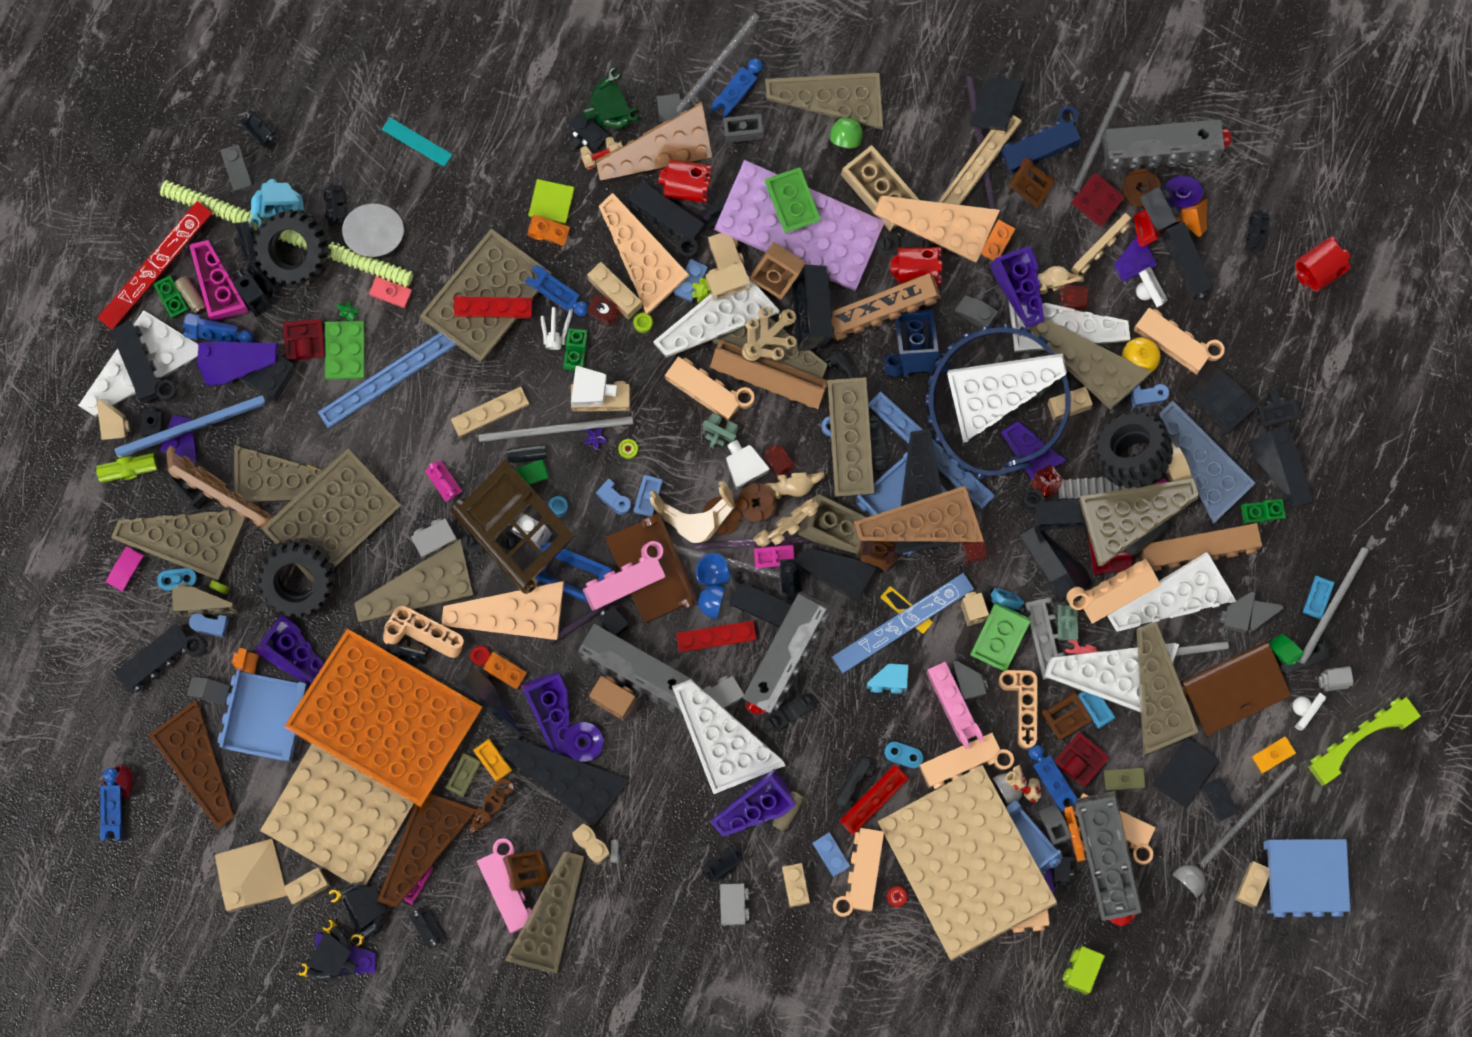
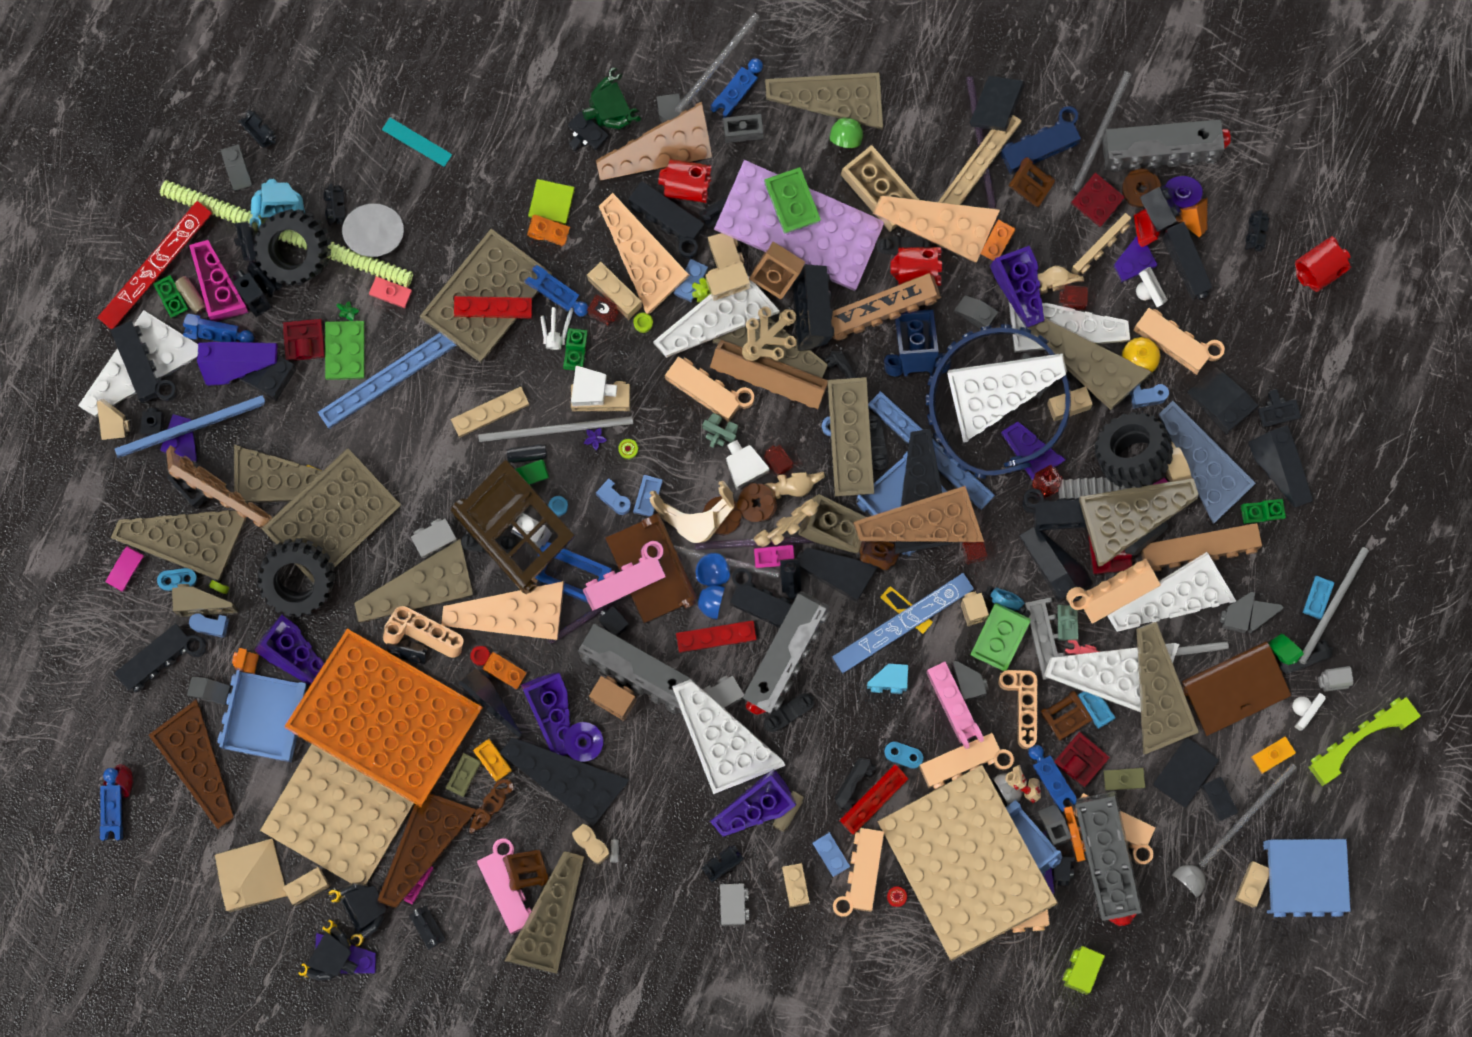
(126, 468): lime piece -> none
(443, 480): dark pink hinge -> none
(589, 159): tan piece -> none

